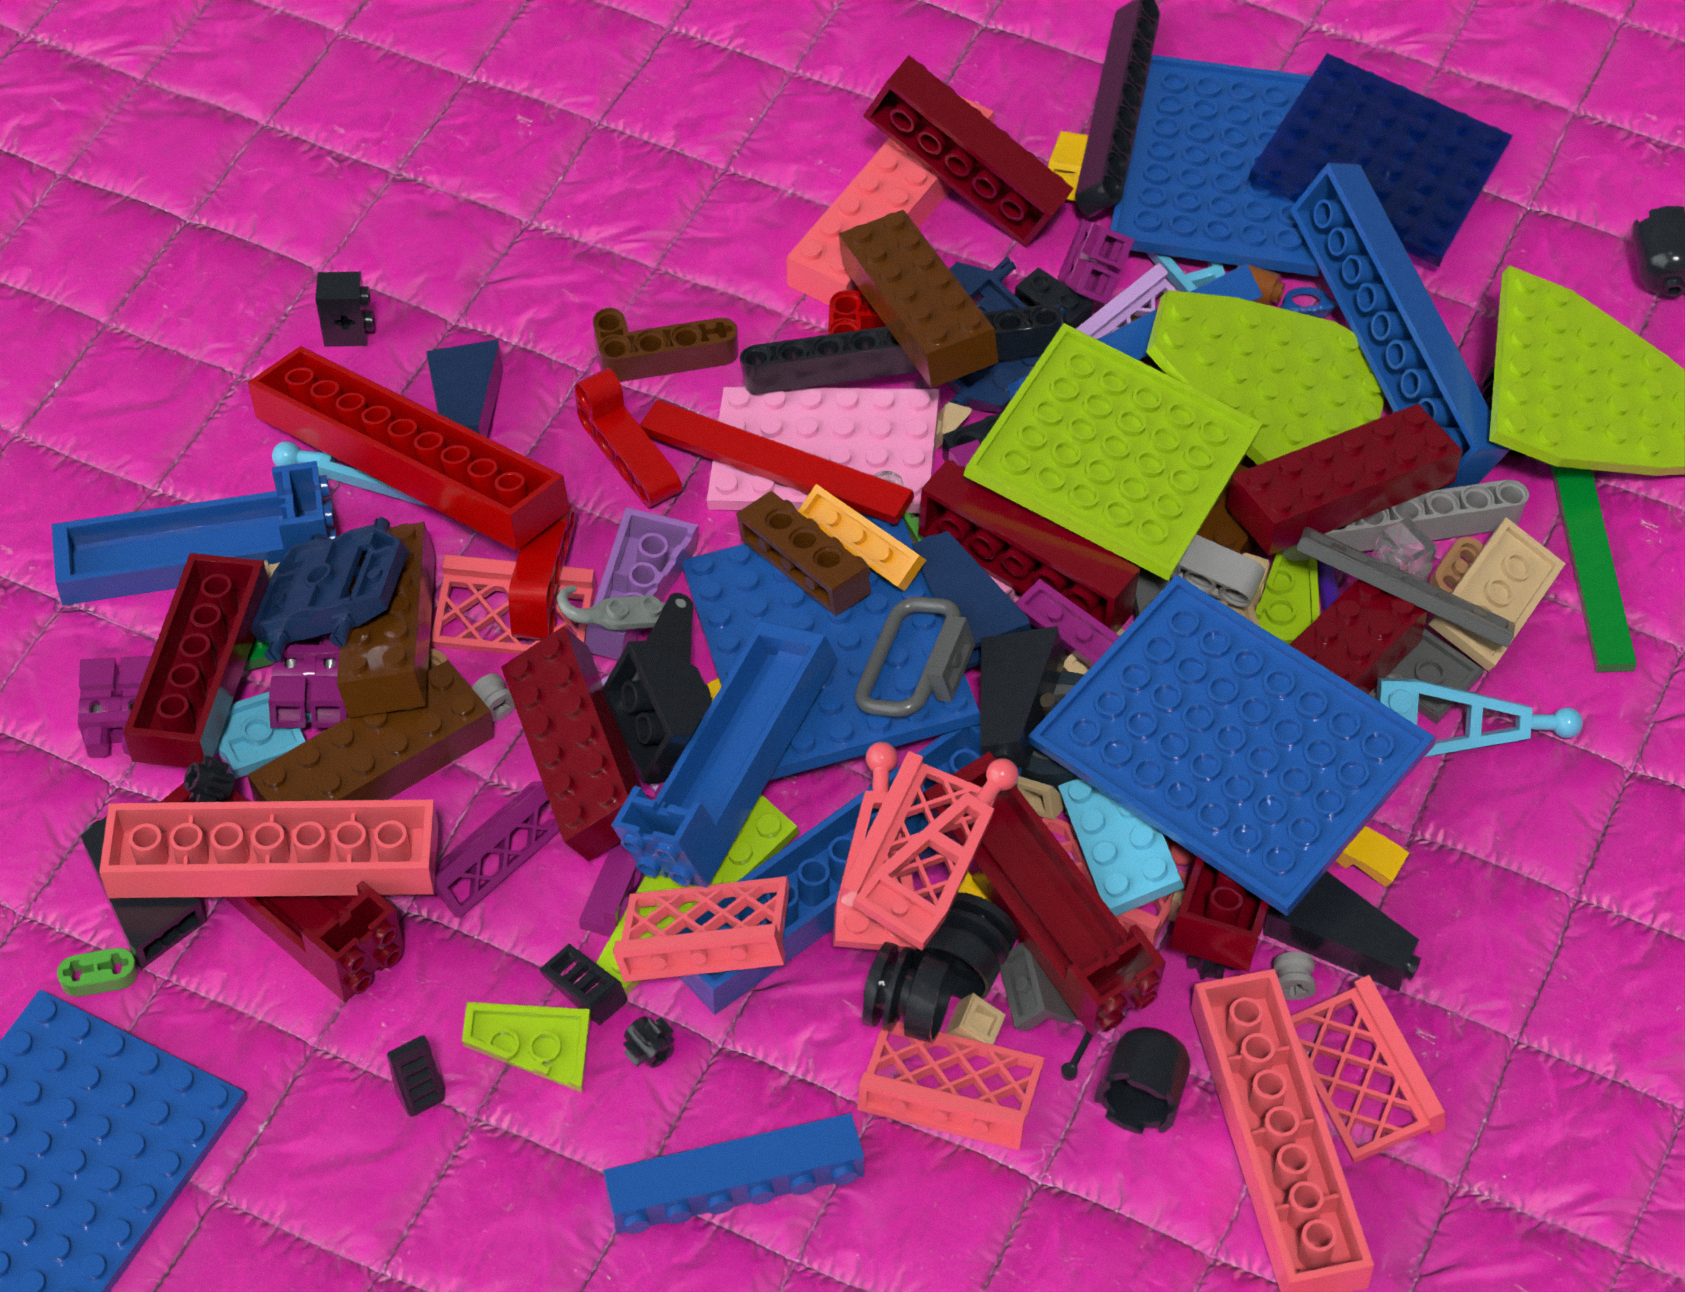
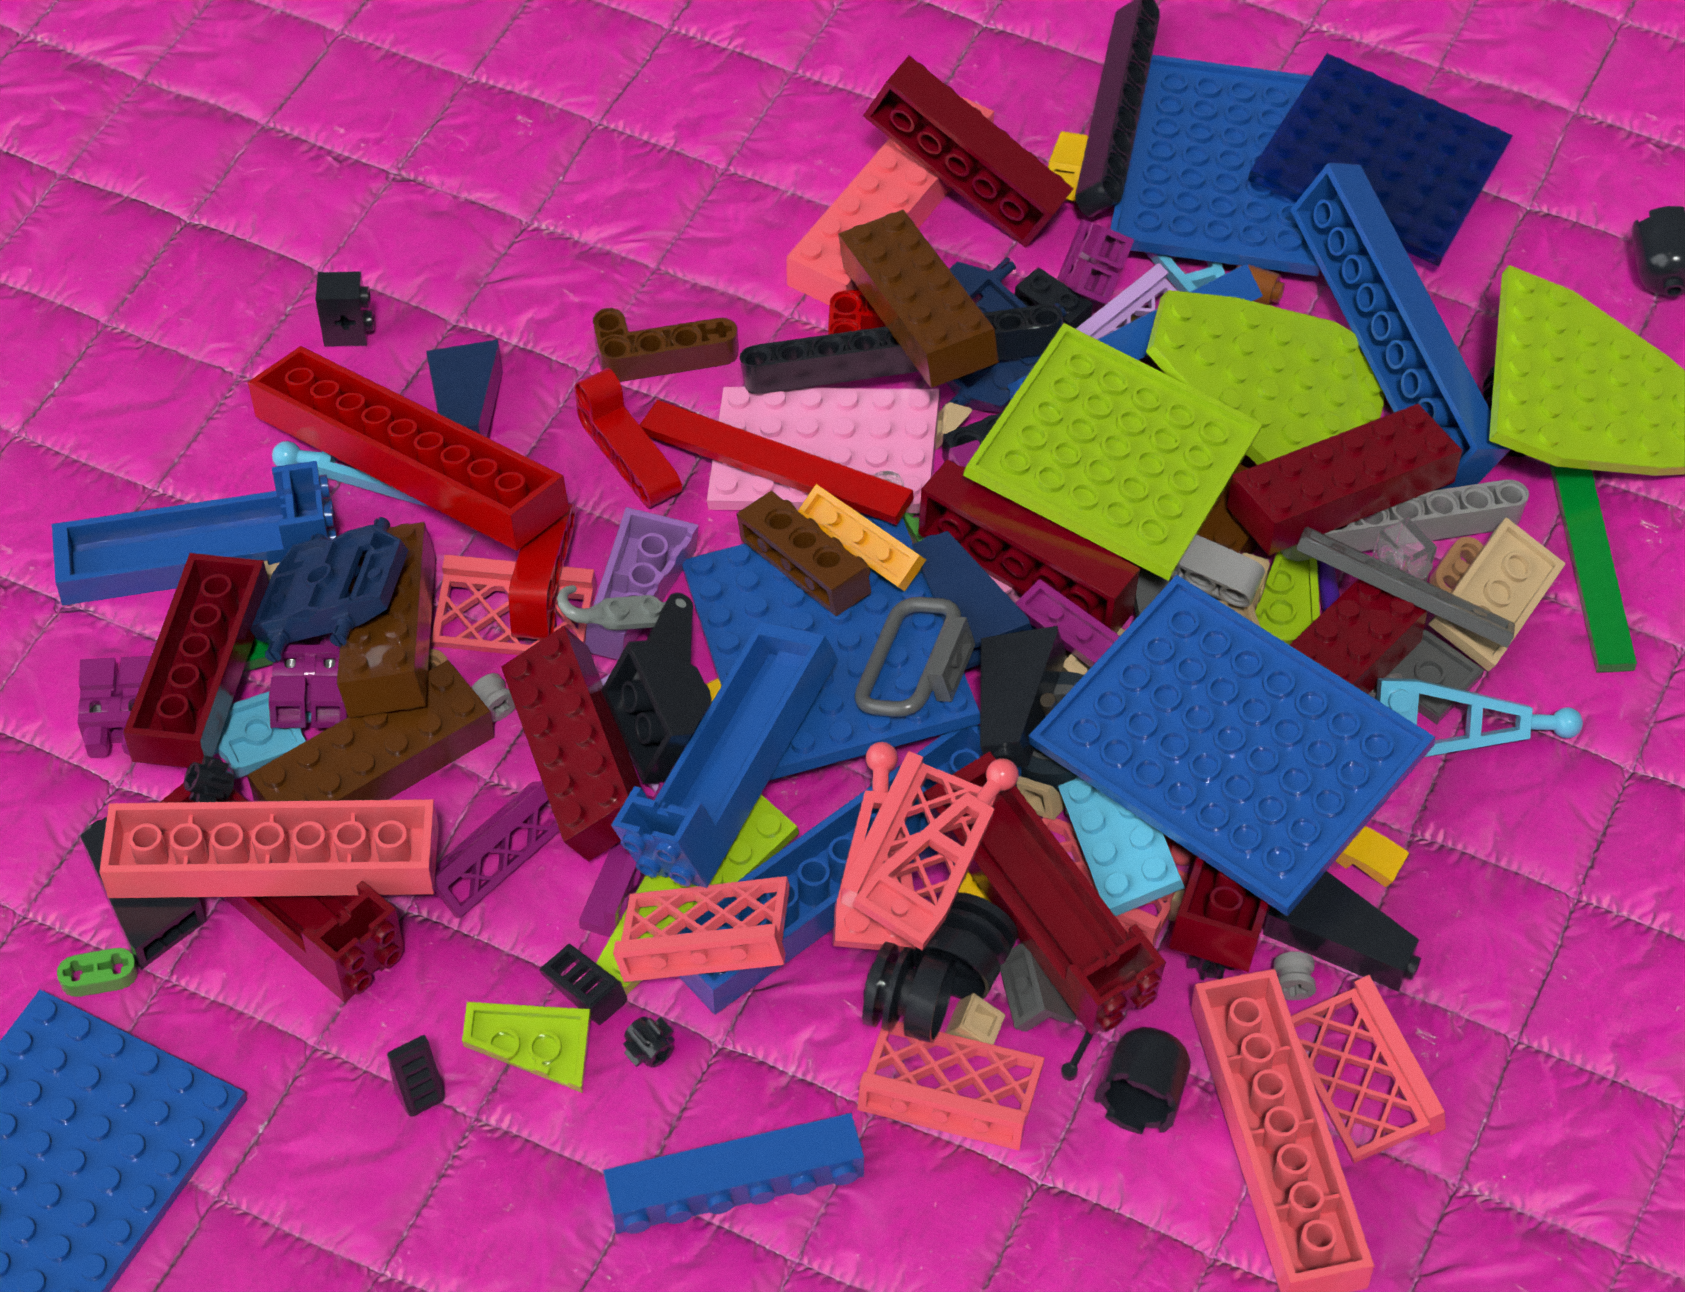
(1323, 309): blue piece -> none

